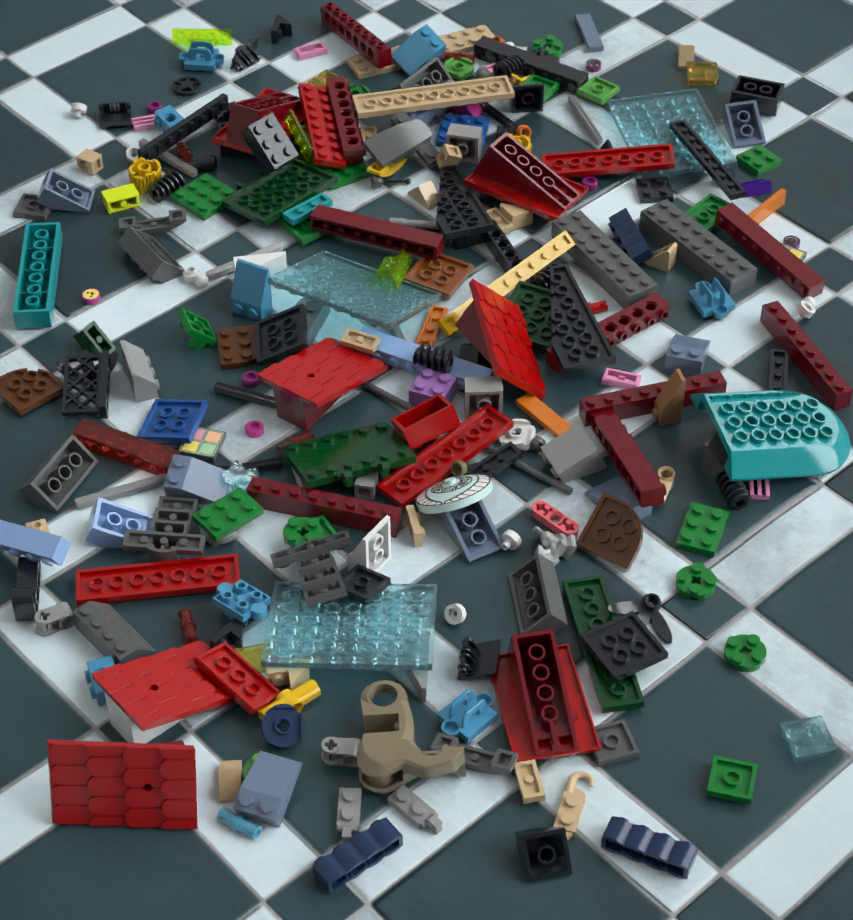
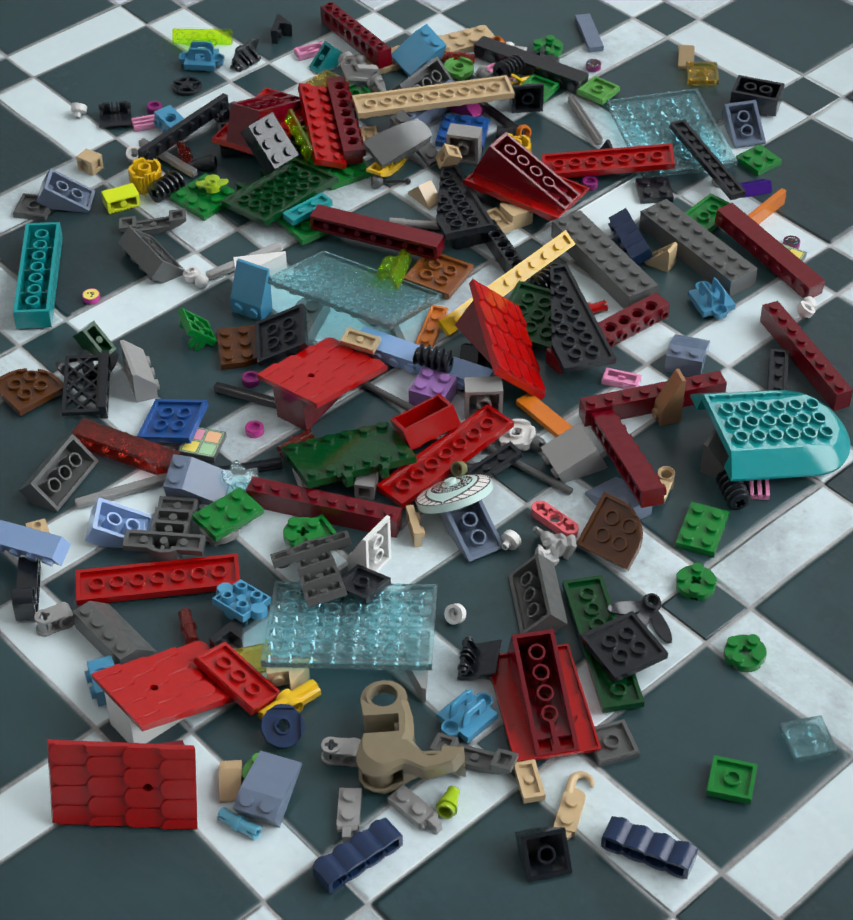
(212, 183): none -> lime plate
(325, 58): none -> teal slope
(358, 70): none -> light grey piece
(448, 803): none -> lime cone

